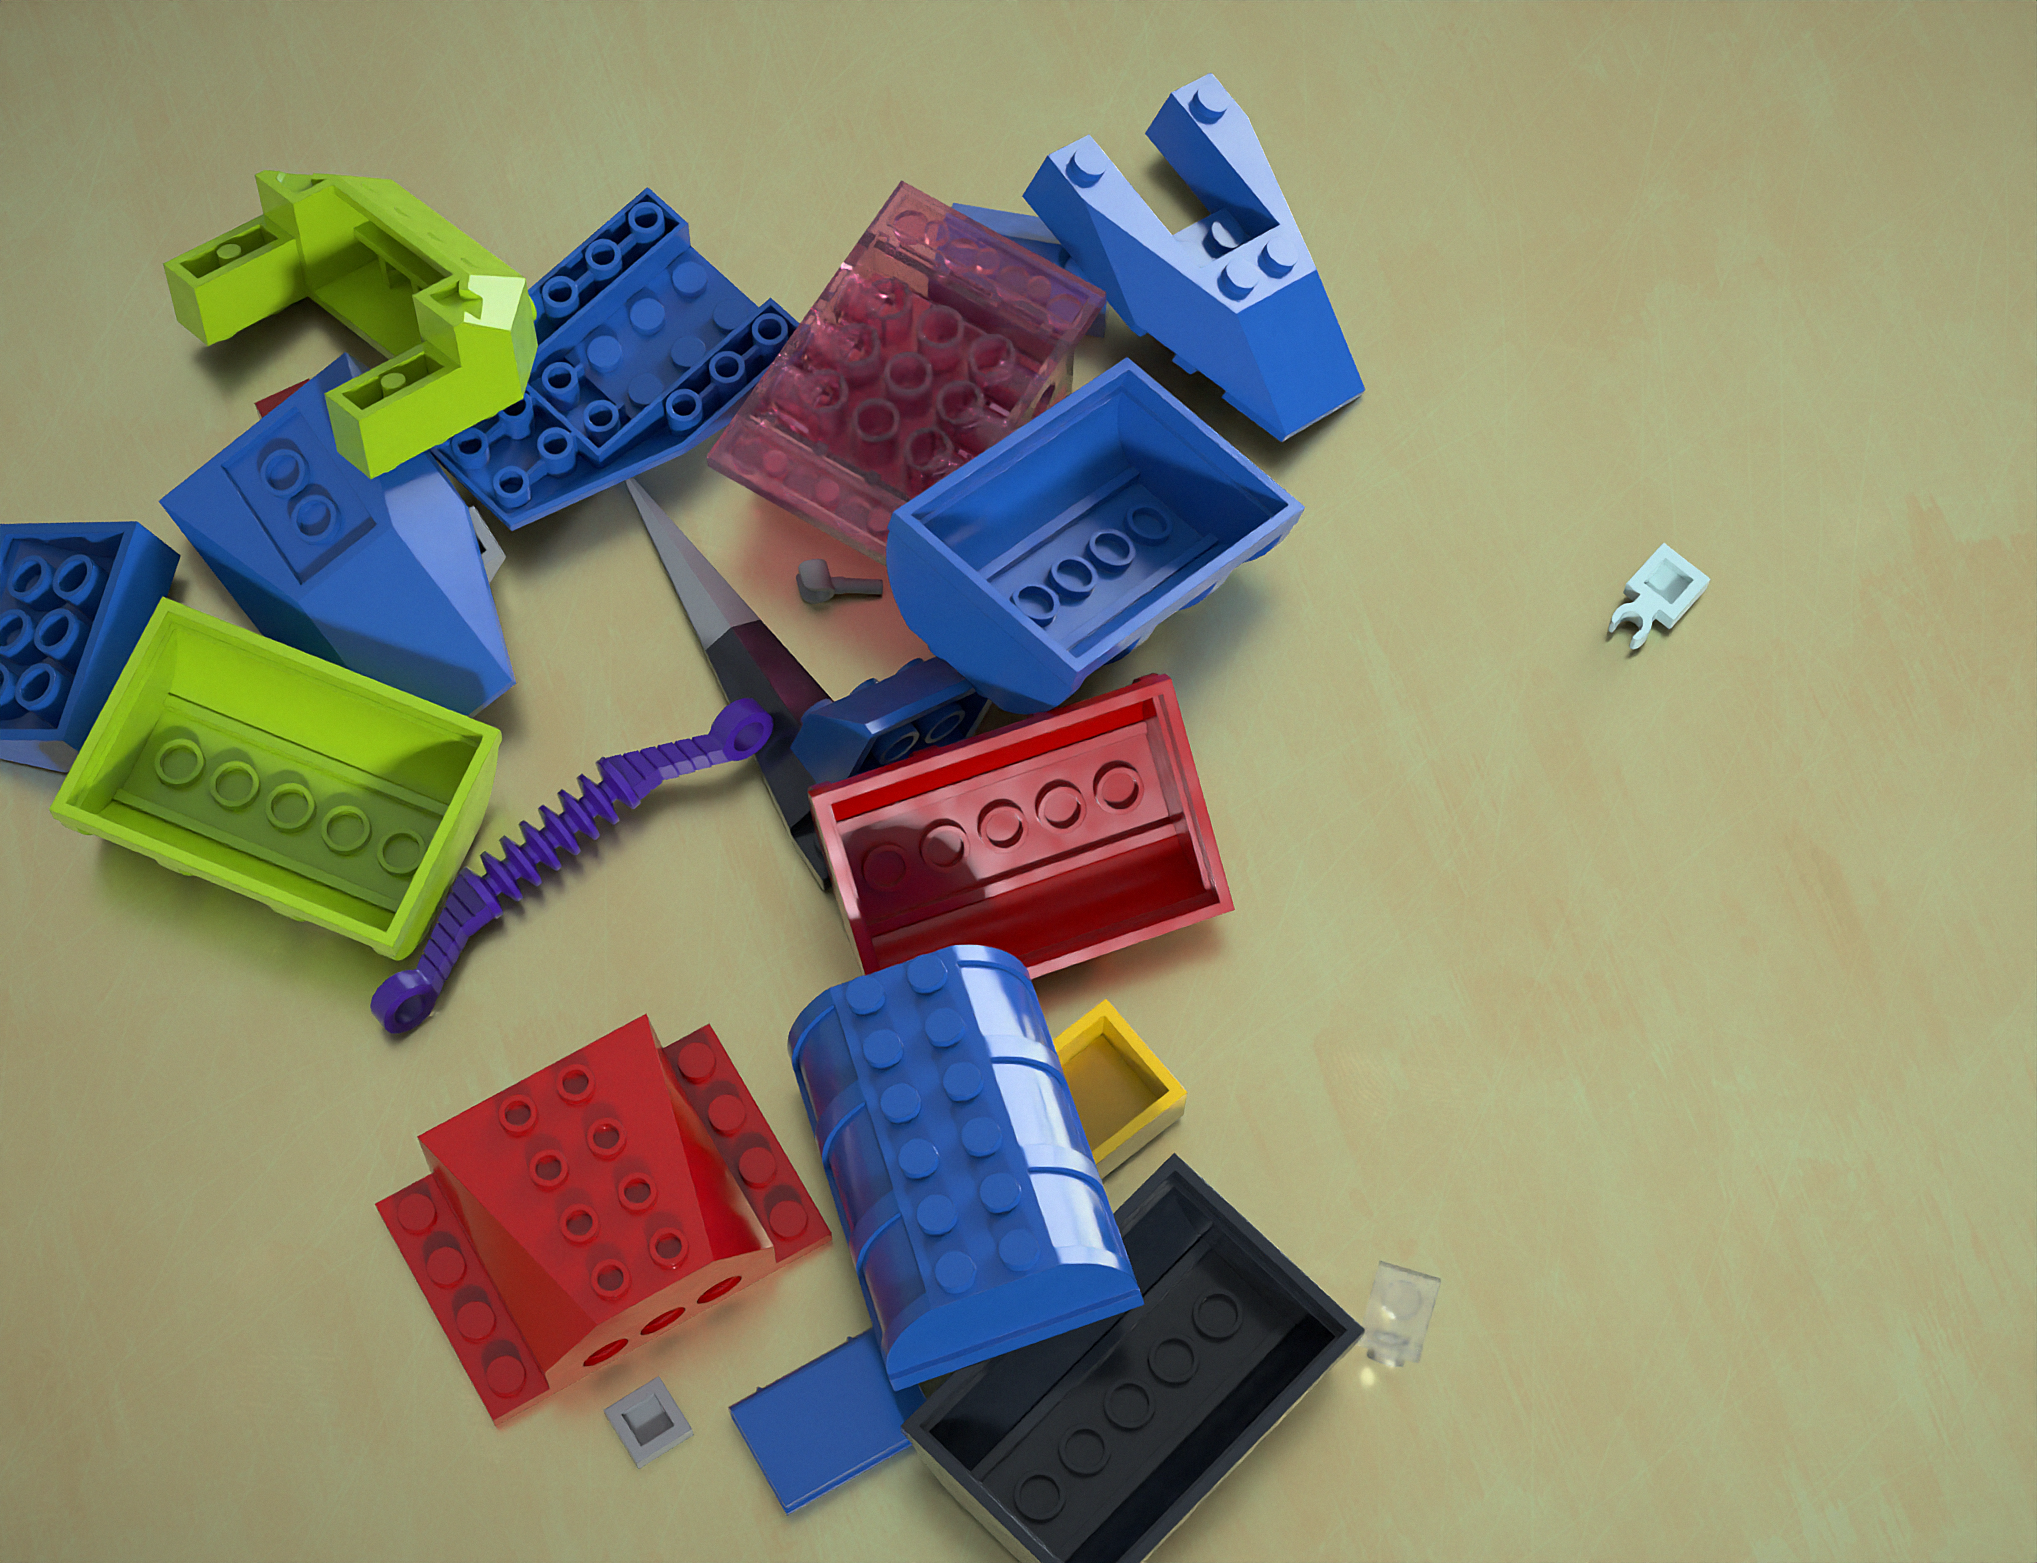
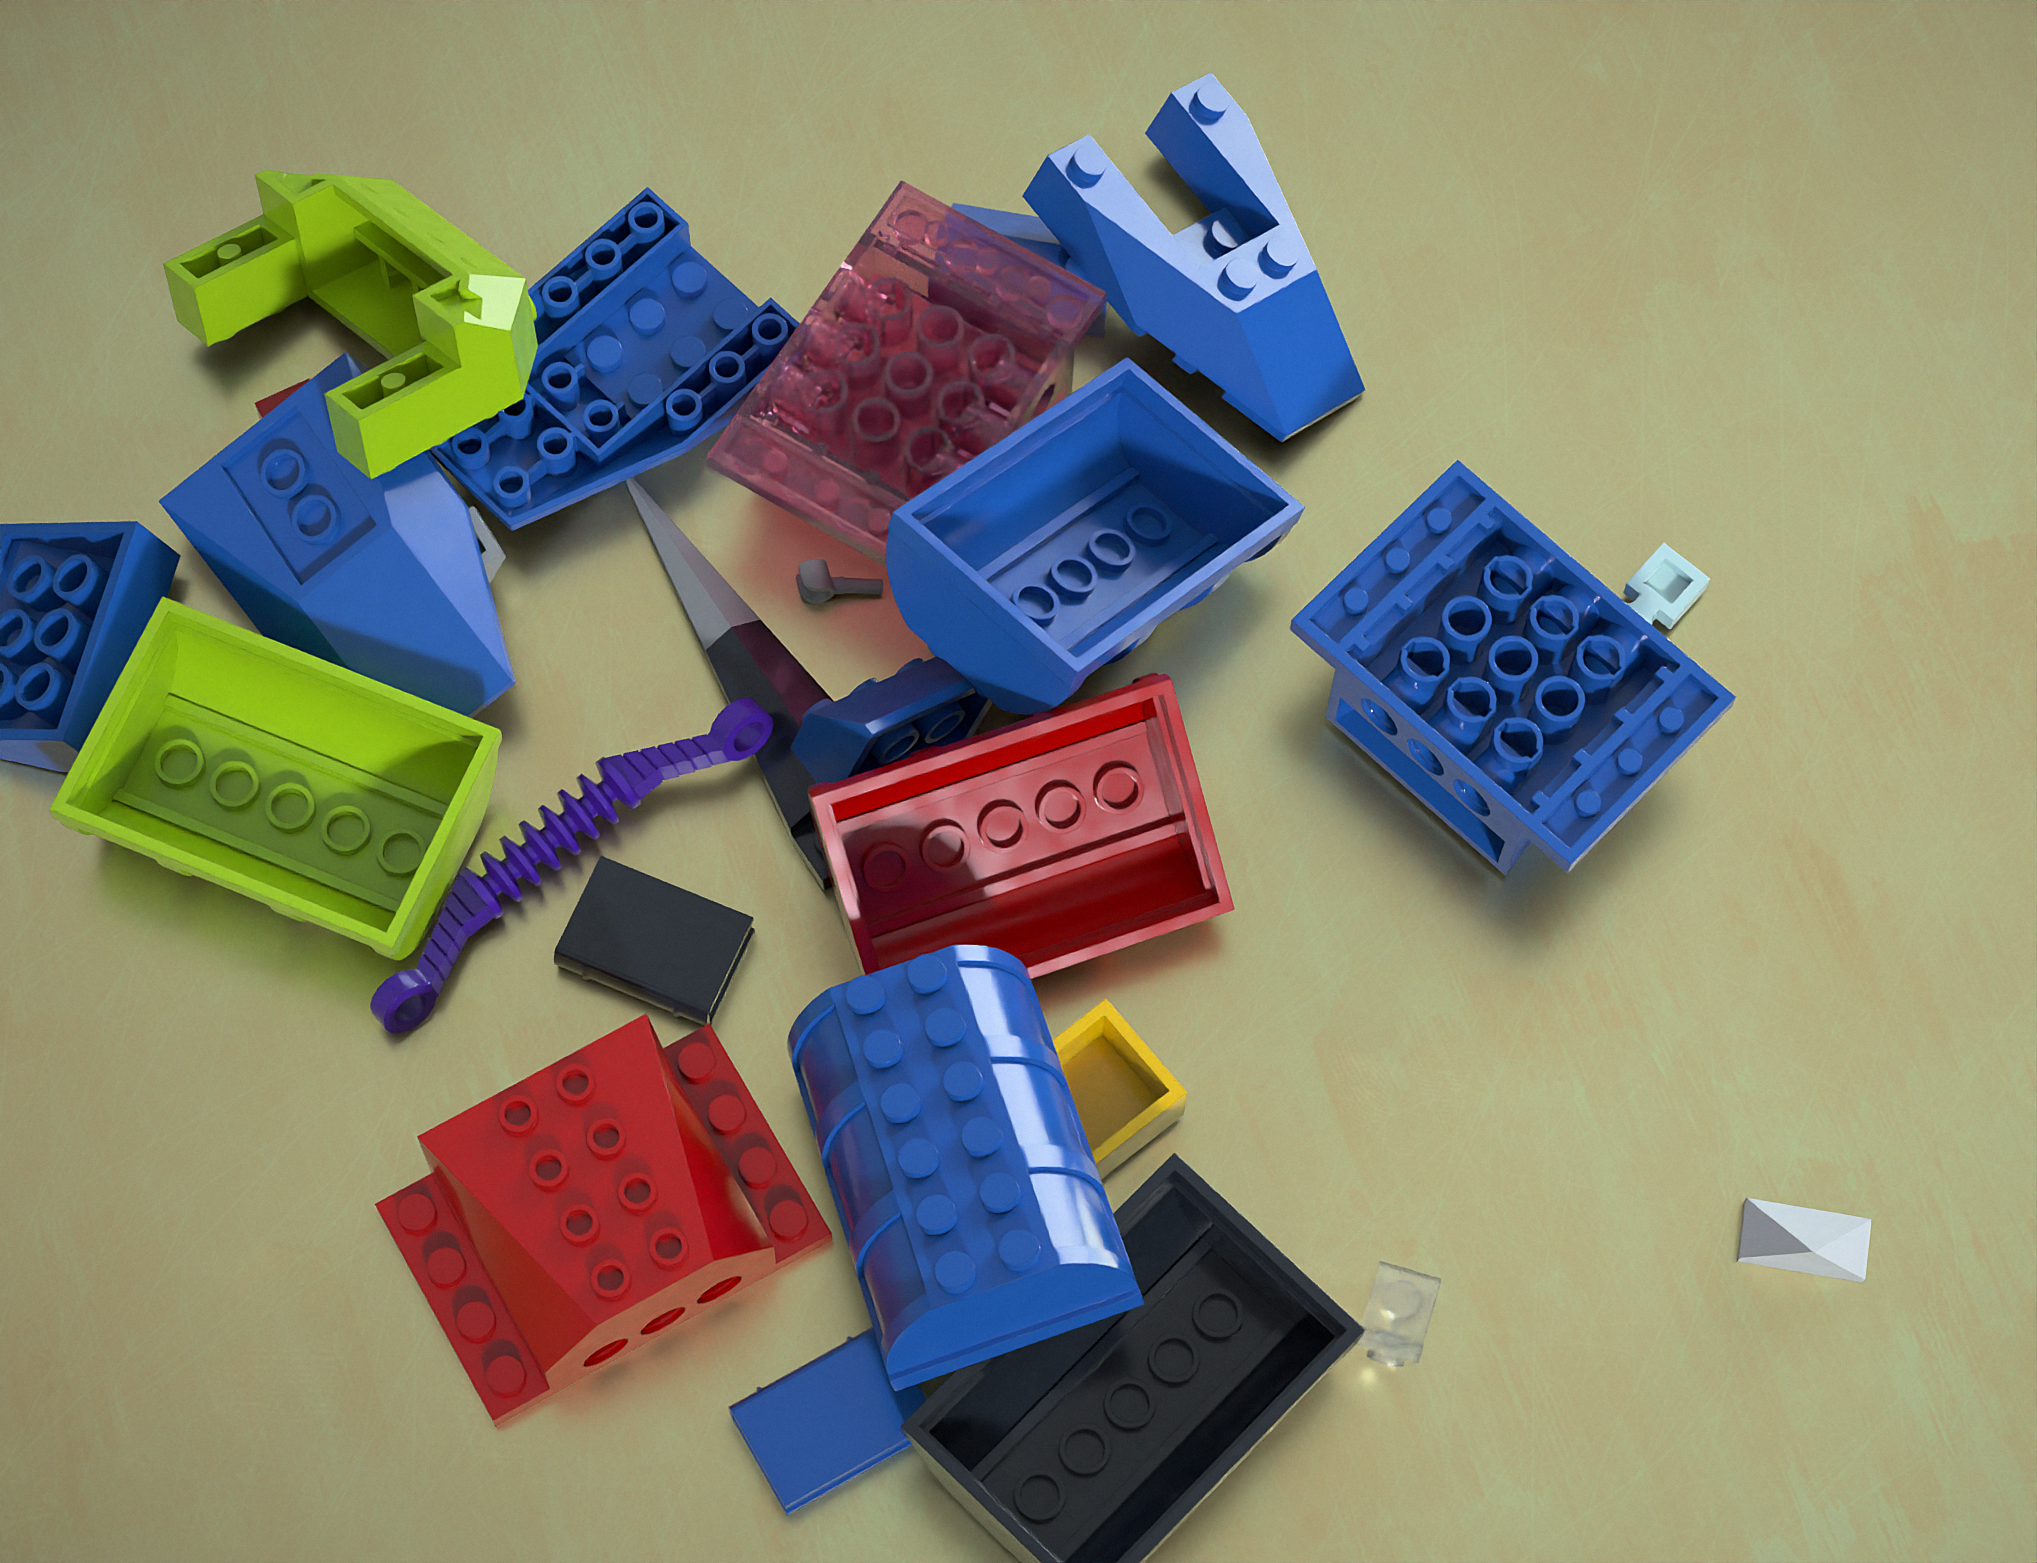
(648, 1422): light grey tile -> none
(654, 941): none -> black piece
(1503, 676): none -> blue wedge
(1804, 1240): none -> white slope

